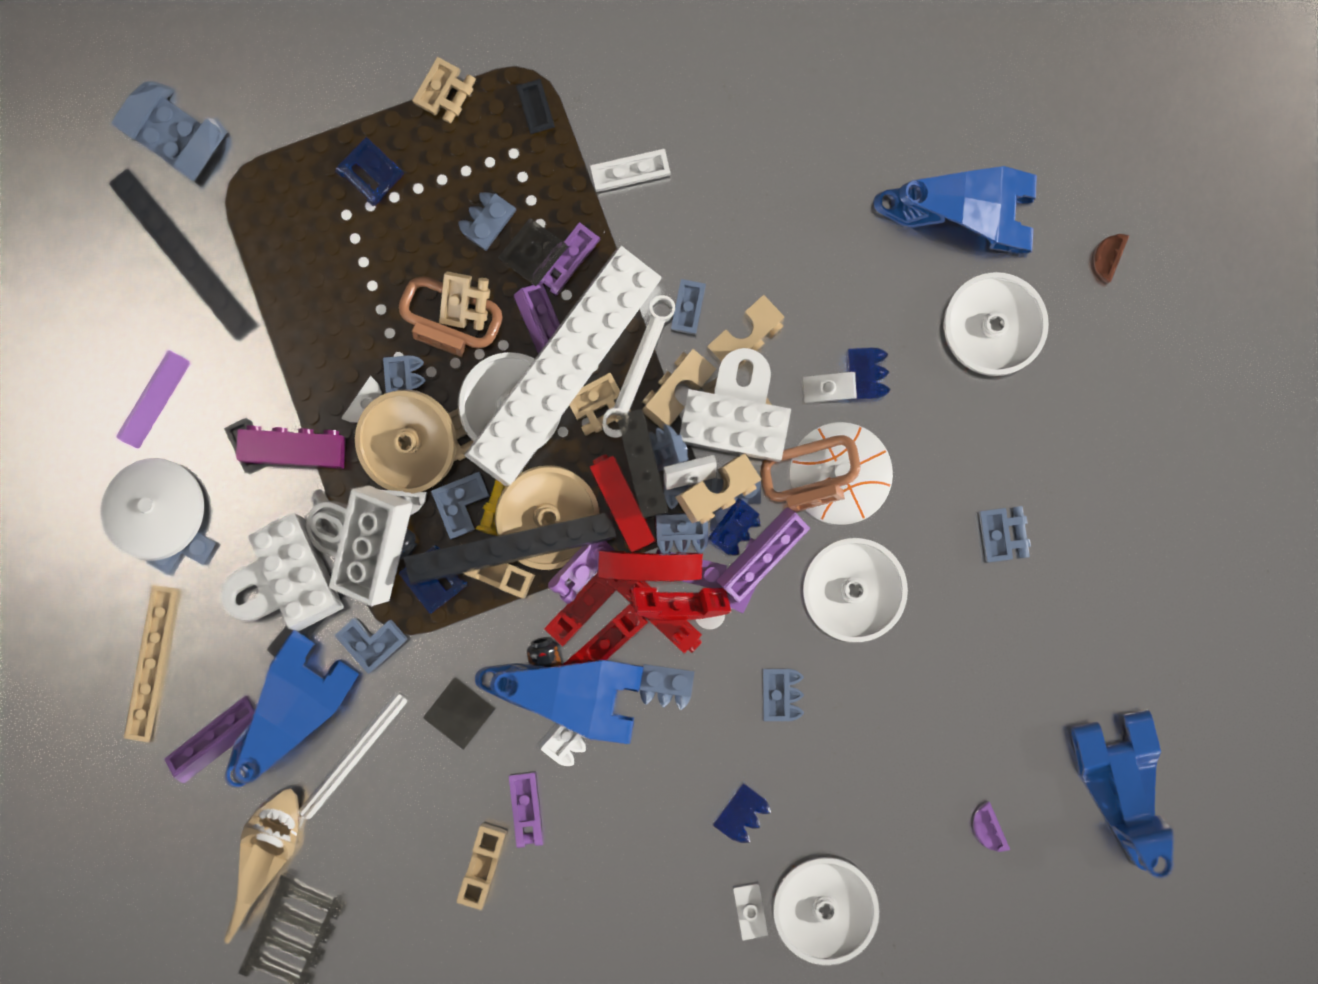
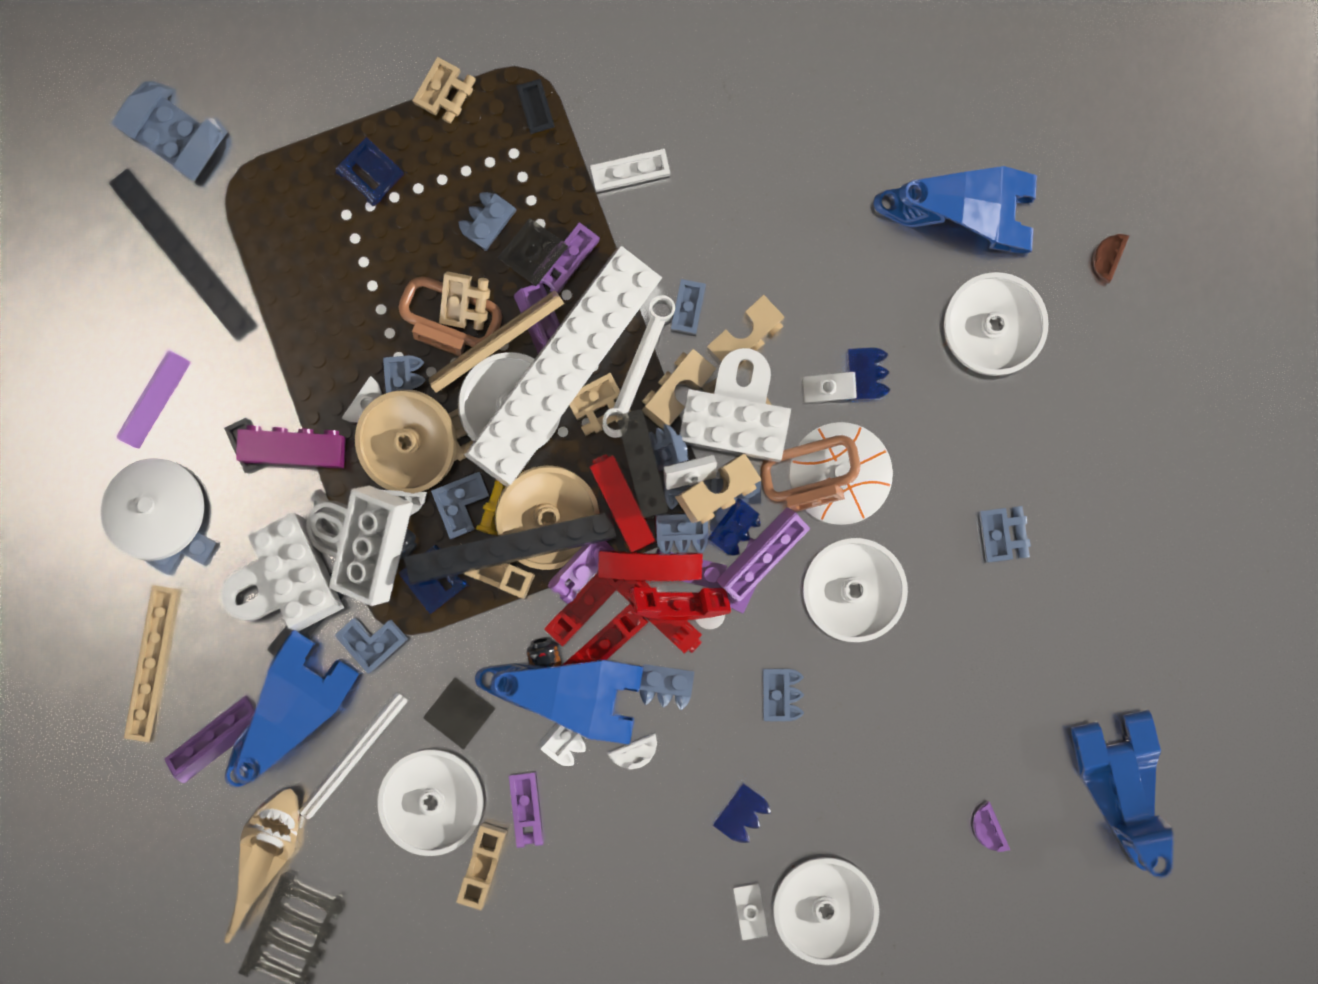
(430, 802): none -> white dish
(495, 341): none -> tan tile
(636, 753): none -> white plate

